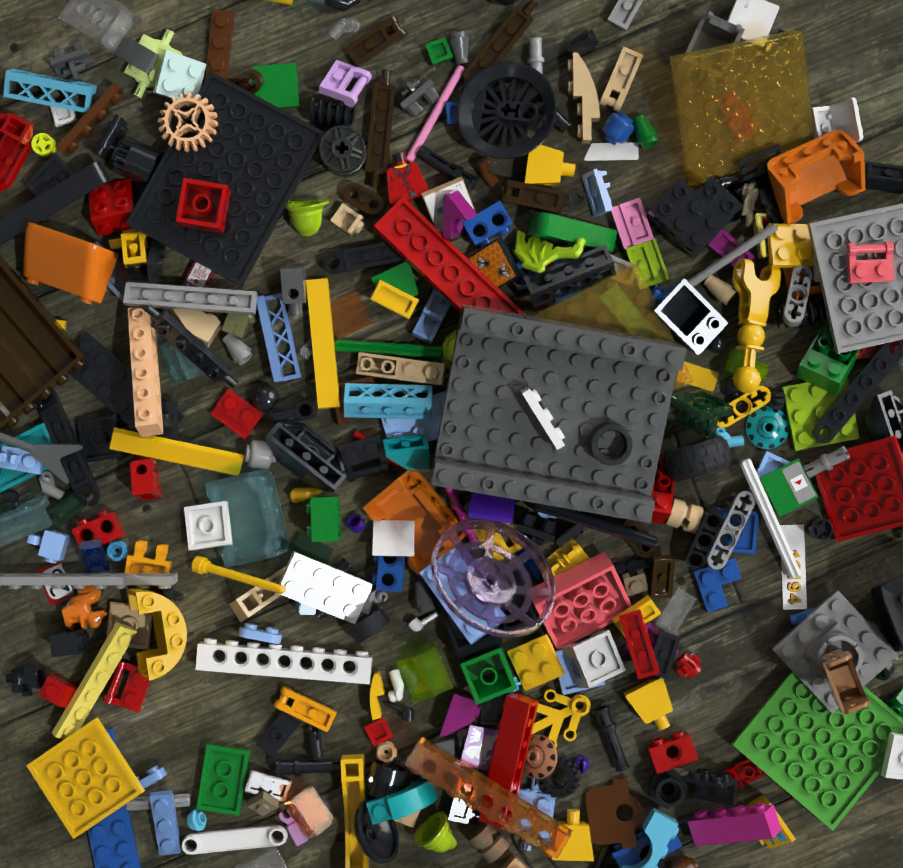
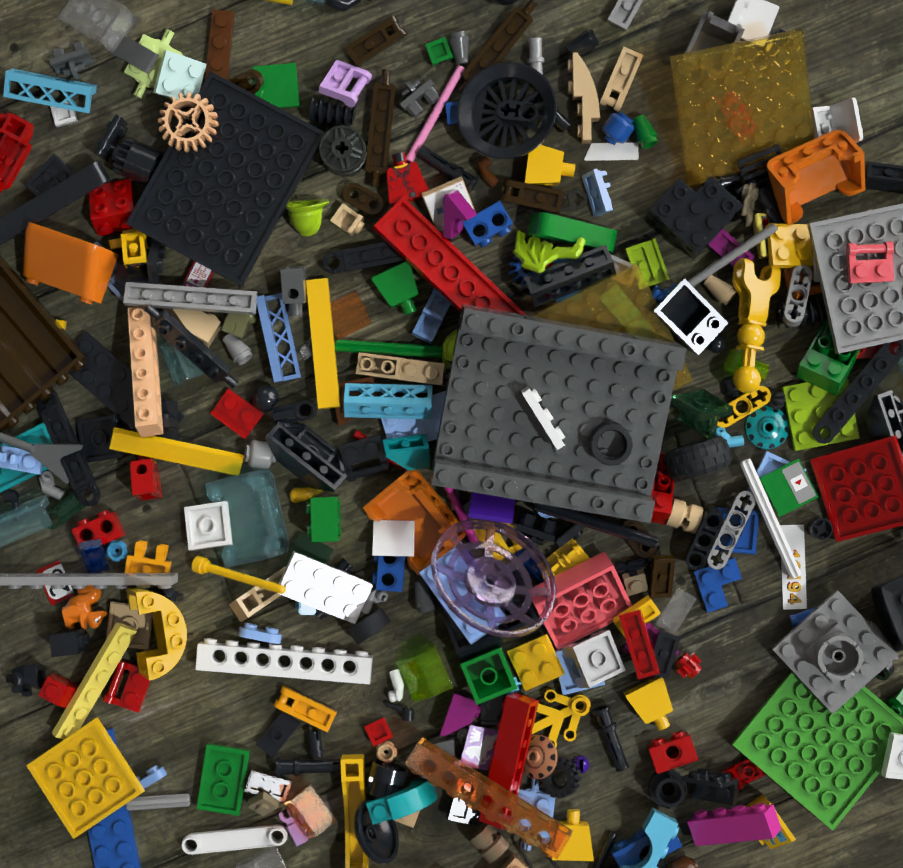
(40, 142): neon yellow wheel -> none
(52, 544): light blue brick -> none
(85, 125): reddish brown plate -> none
(165, 822): medium blue plate -> none
(196, 820): medium azure plate -> none
(203, 205): red brick -> none
(344, 25): clear arm -> none
(355, 523): dark purple hinge -> none
(376, 689): yellow slope -> none
(394, 299): yellow tile -> none
(417, 625): white hand -> none
(435, 834): lime piece -> none
(496, 263): tile -> none
(602, 817): reddish brown piece -> none
(631, 223): bright pink plate -> none
(702, 377): yellow sticker -> none
(826, 461): light grey pin -> none
(843, 681): medium nougat piece -> none

